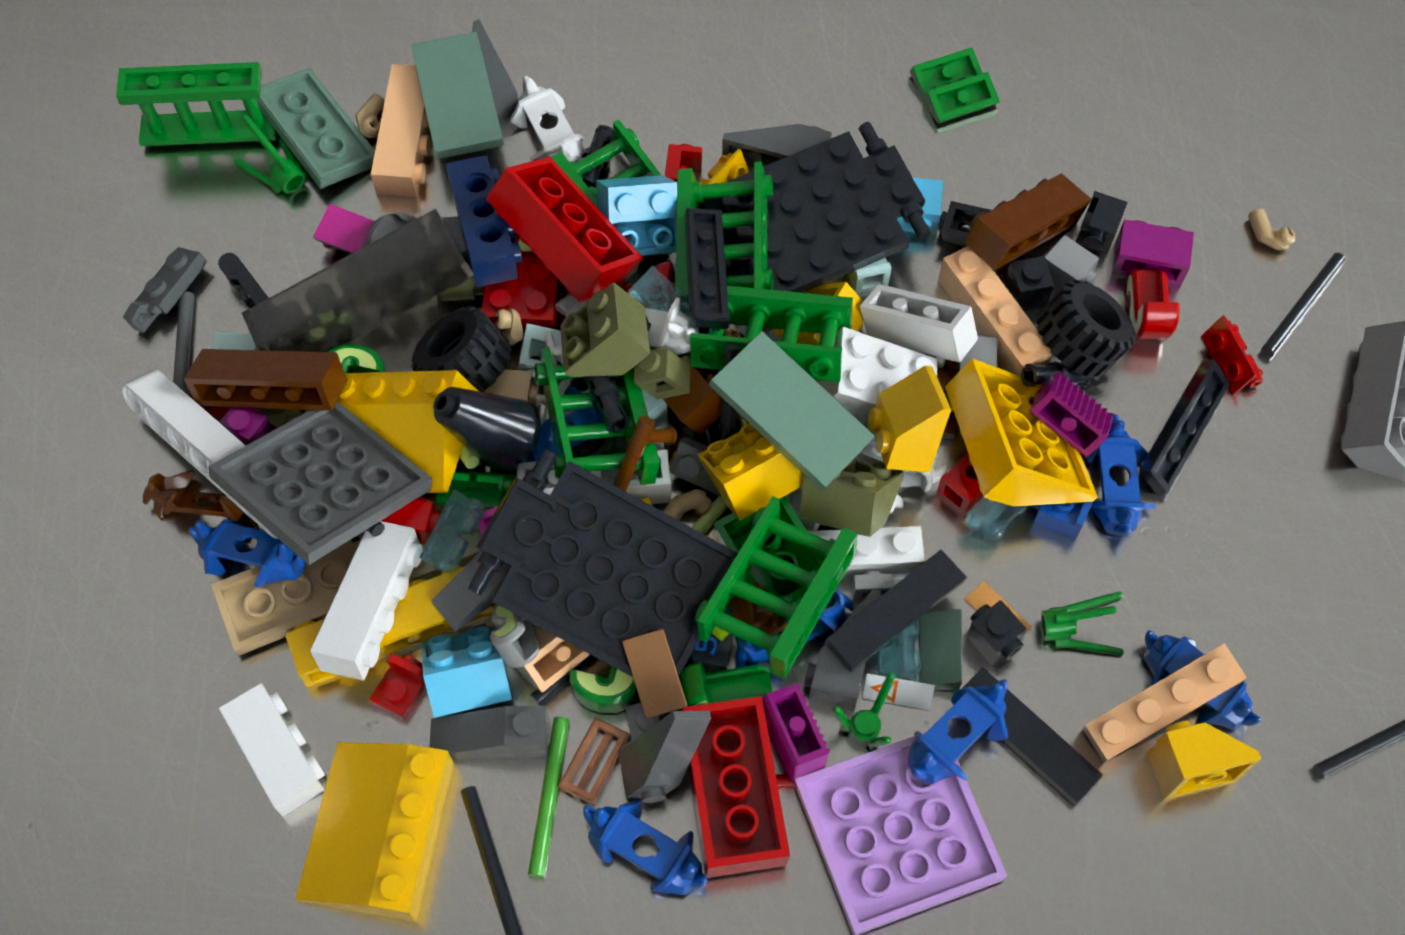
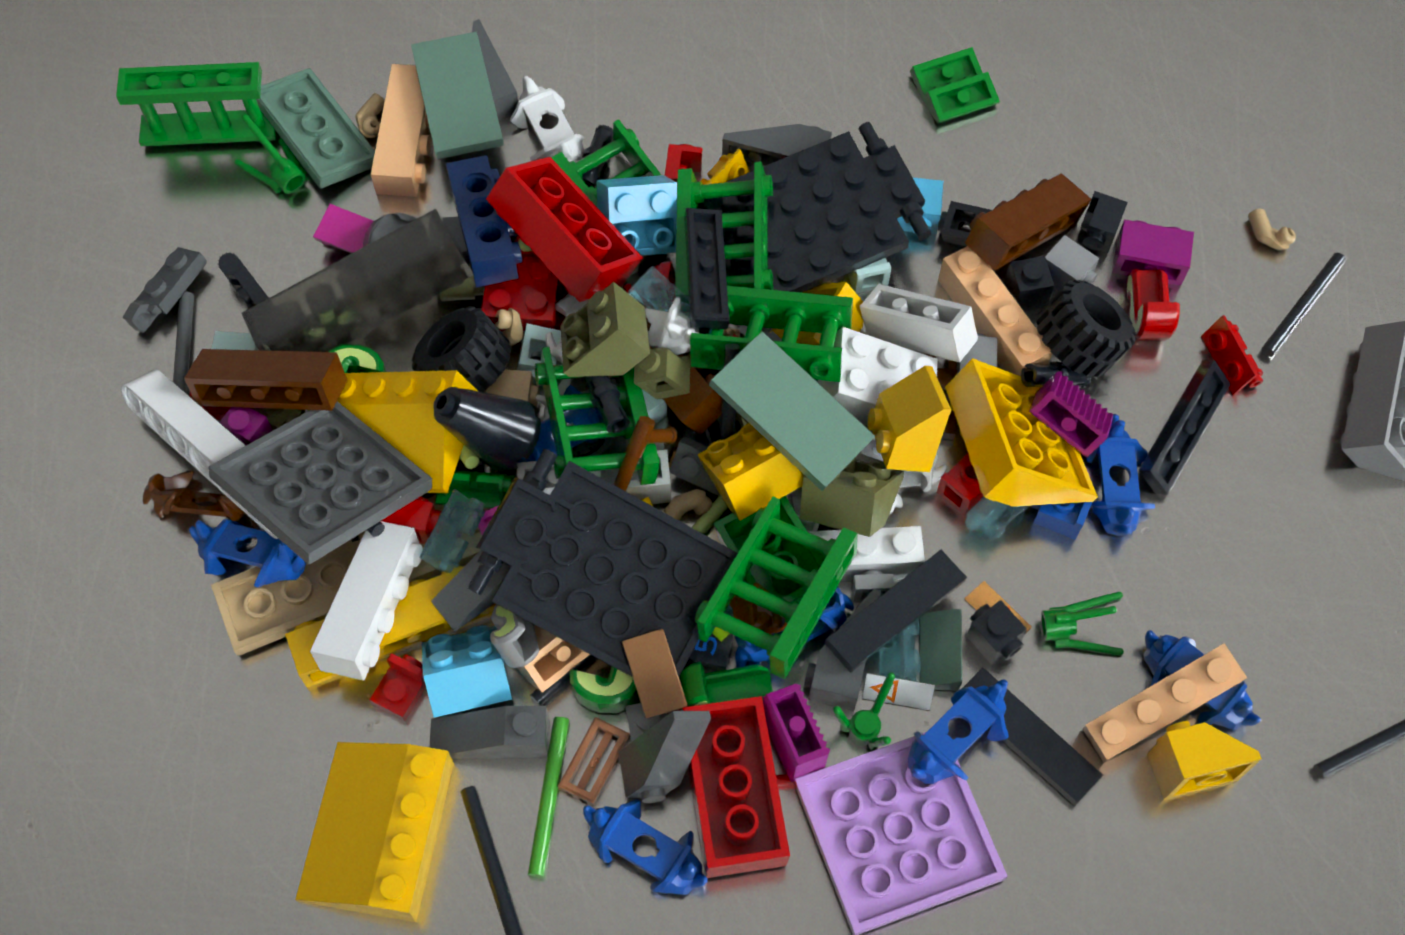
(273, 748): white brick -> none

